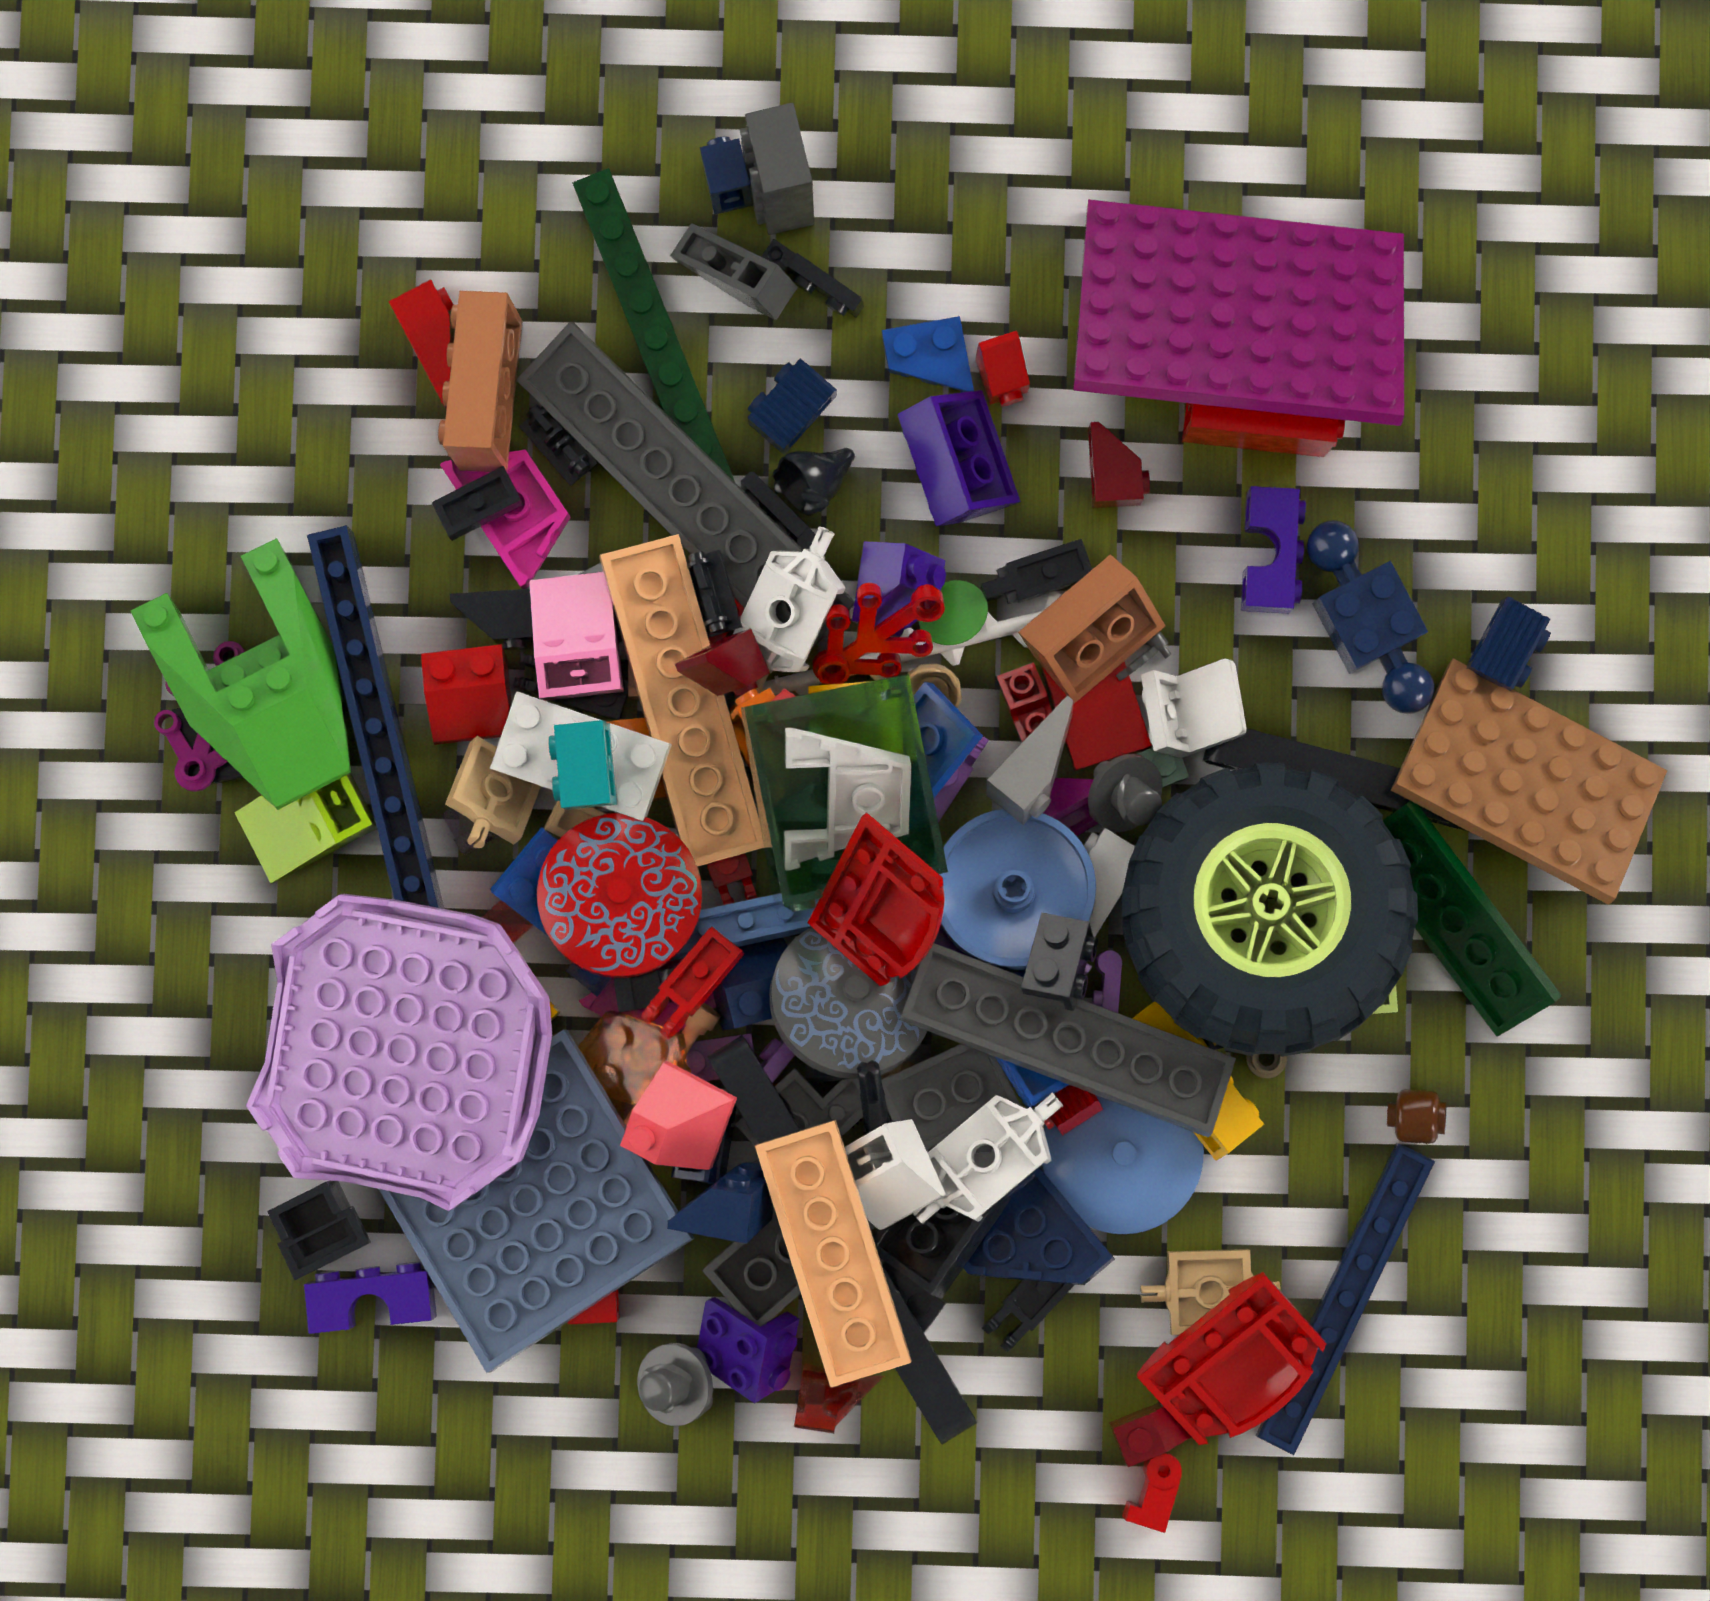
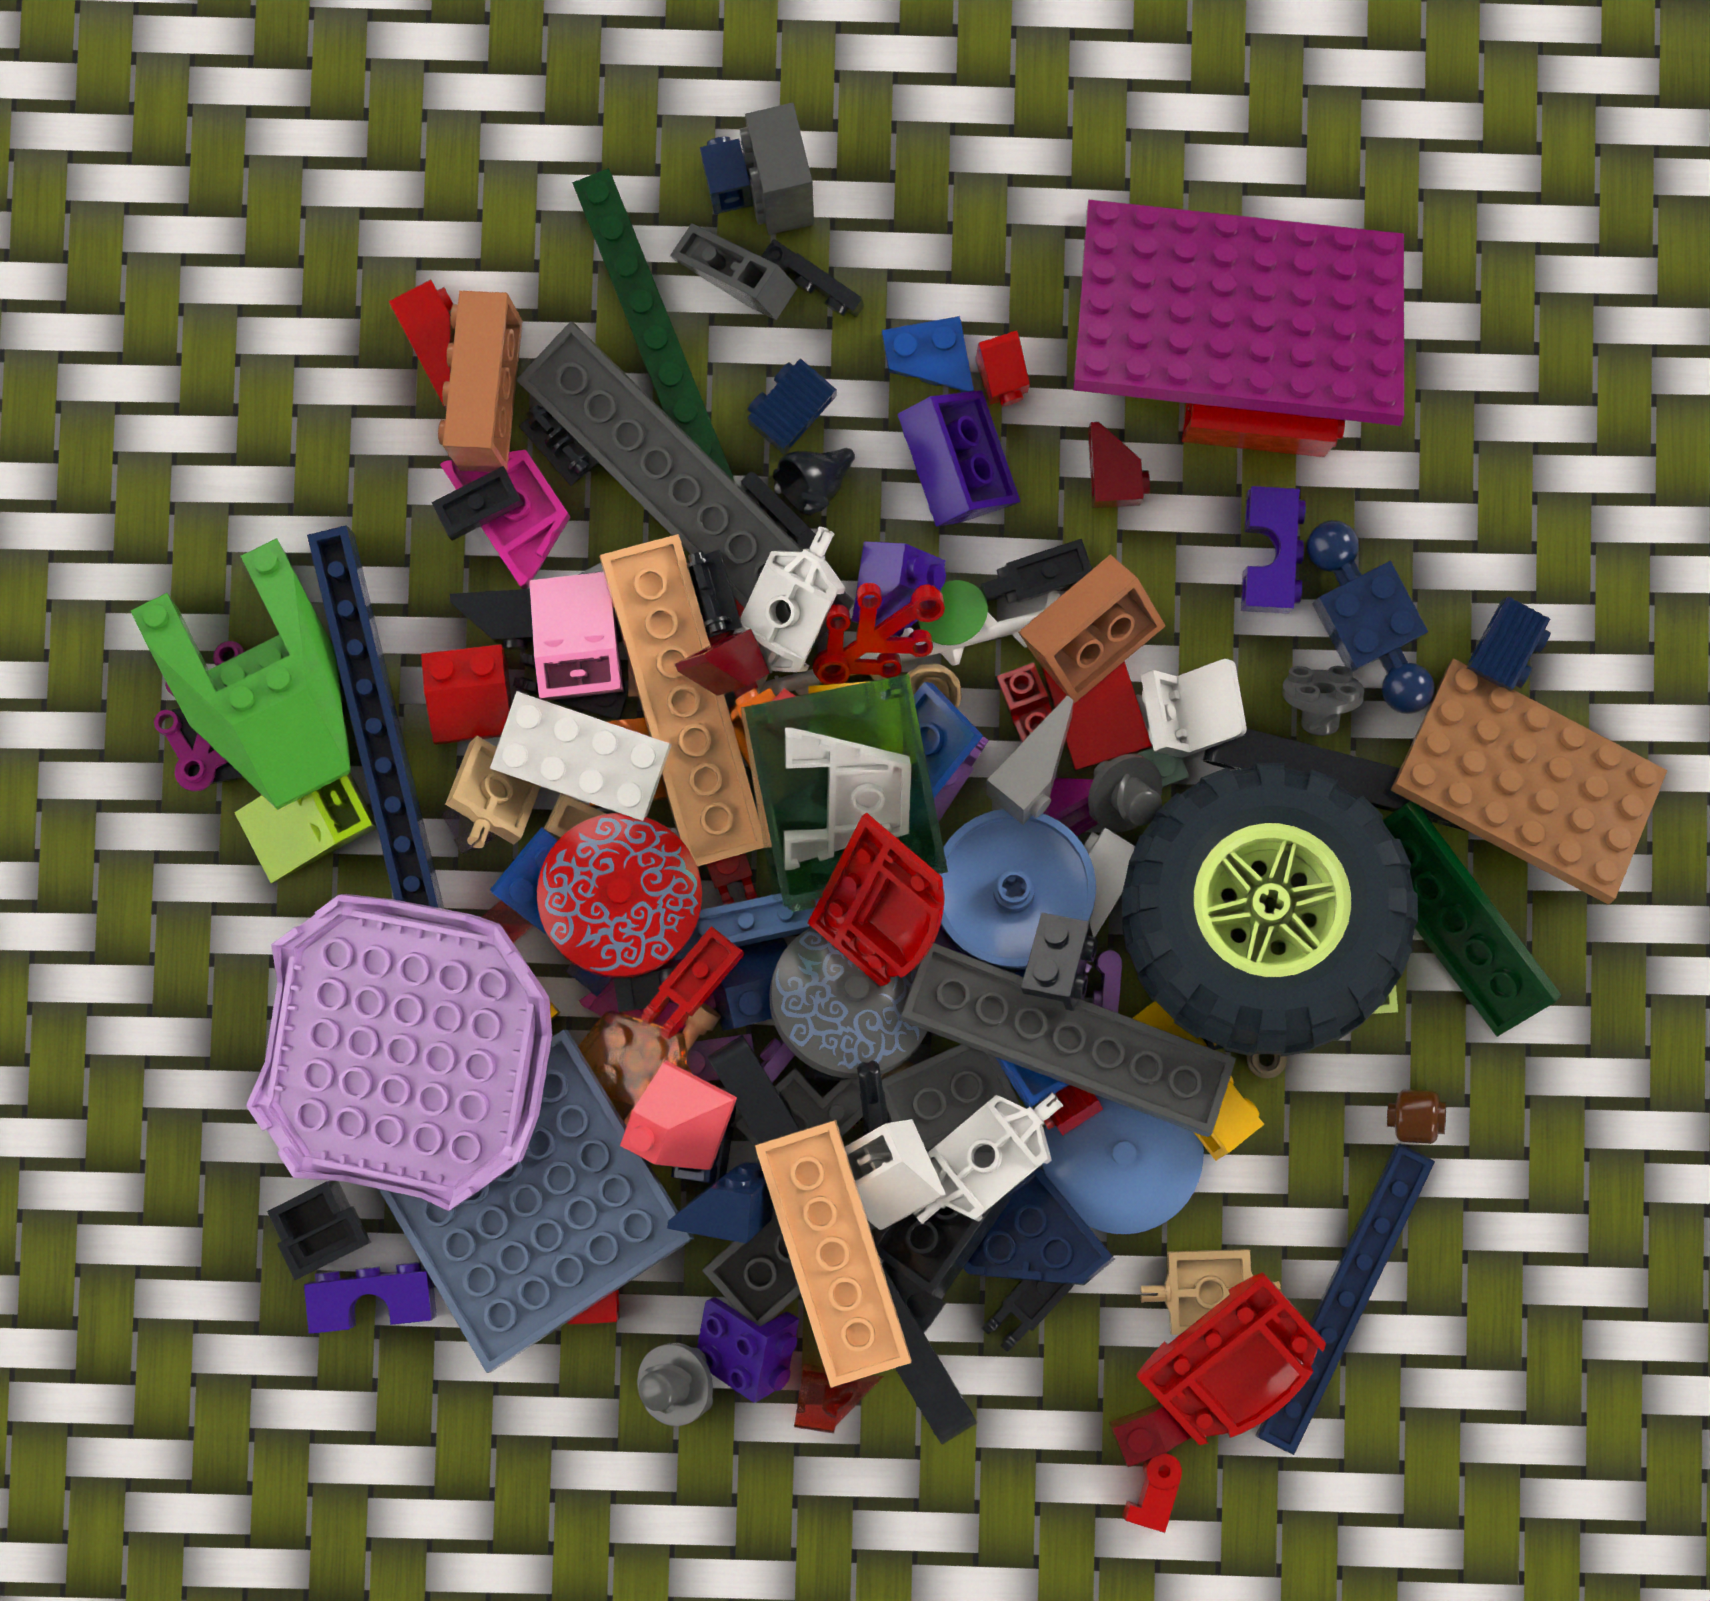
(583, 765): teal brick -> none
(1156, 644): dark grey piece -> none
(1322, 696): none -> dark grey plate

